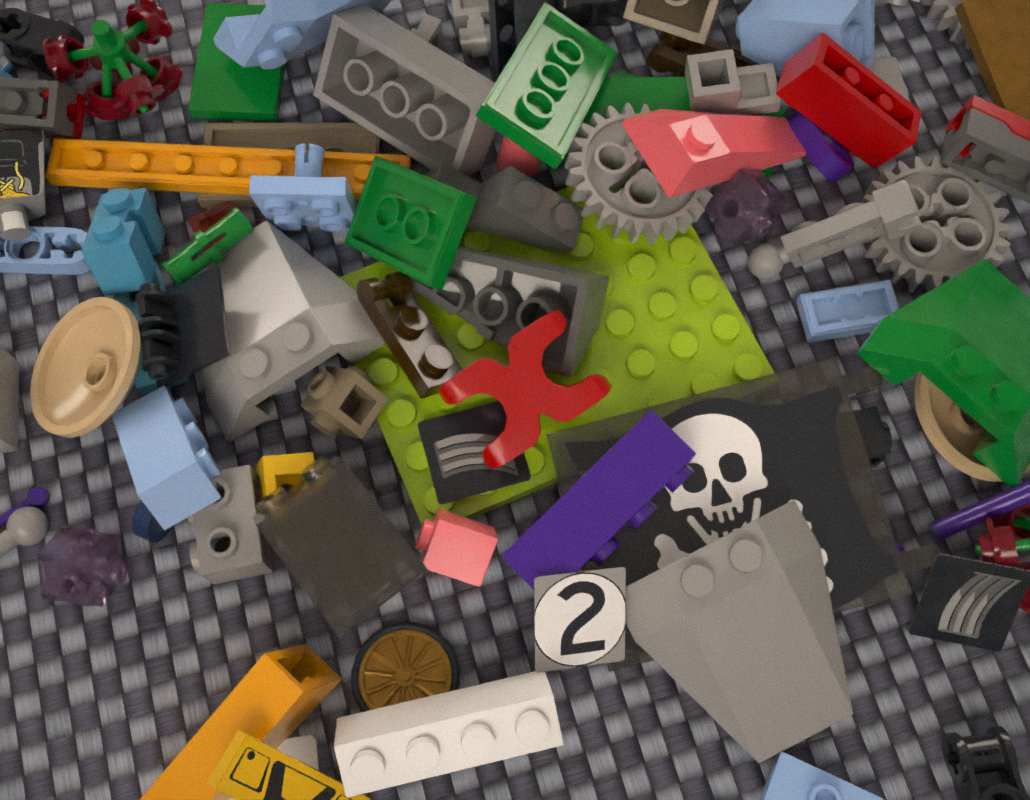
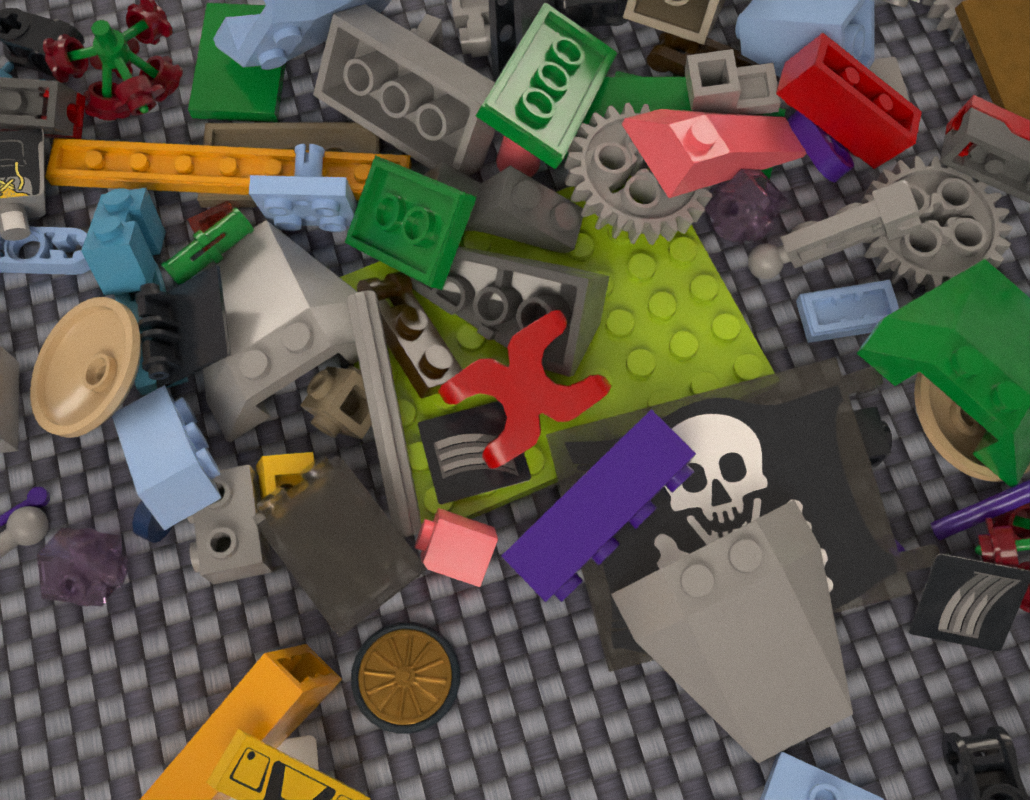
(384, 412): none -> light grey axle
(446, 733): white brick -> none
(579, 619): sticker -> none

